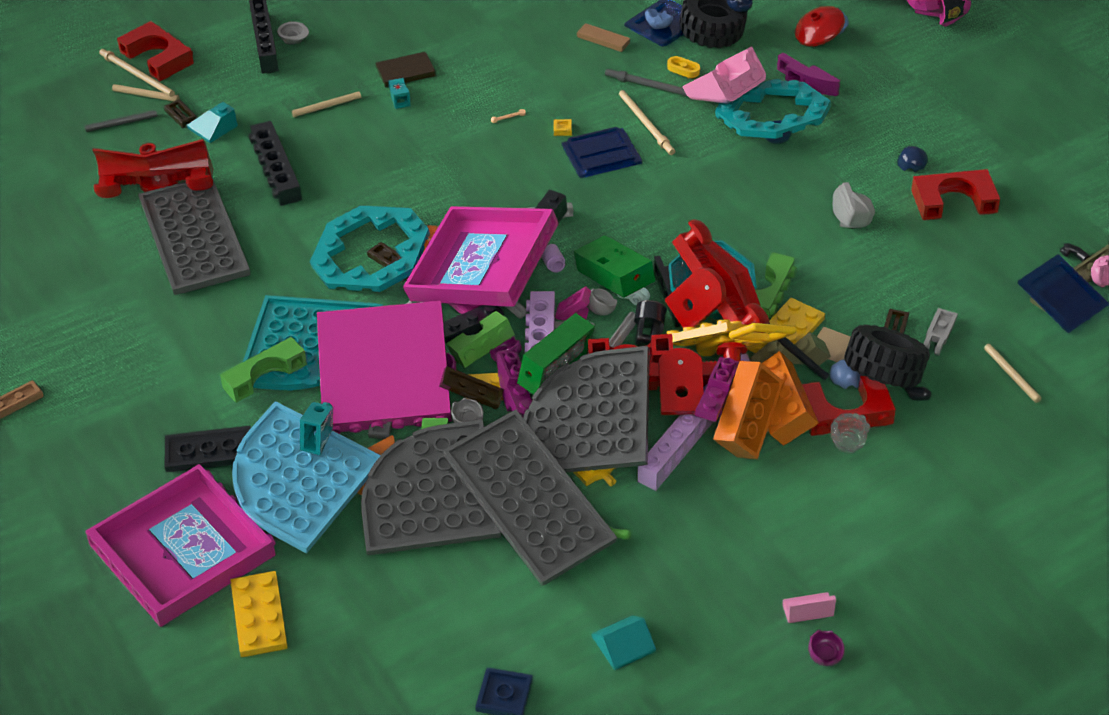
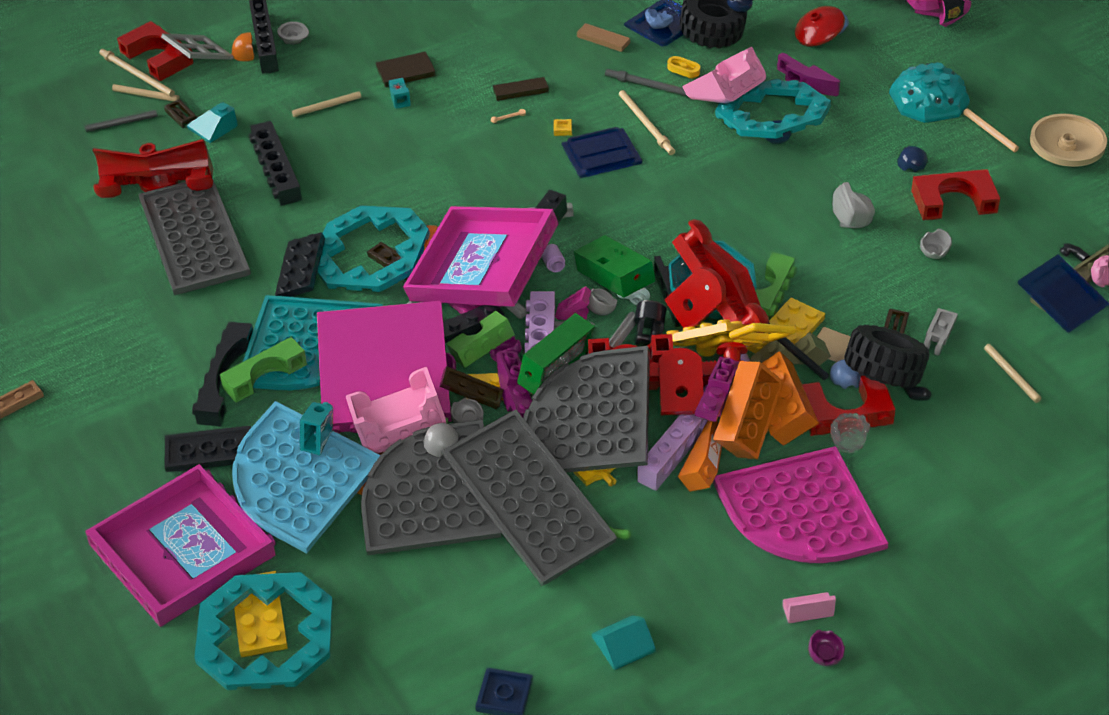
(192, 44): none -> light grey window
(210, 407): none -> black arch
(242, 47): none -> orange helmet
(262, 672): none -> teal plate
(300, 265): none -> black plate
(396, 415): none -> bright pink windscreen
(439, 438): none -> light grey hair
(520, 88): none -> dark brown tile
(702, 461): none -> orange slope
(802, 508): none -> dark pink plate
(930, 93): none -> teal rock
(936, 244): none -> light grey hair
(991, 130): none -> light nougat bar
(1068, 140): none -> tan dish

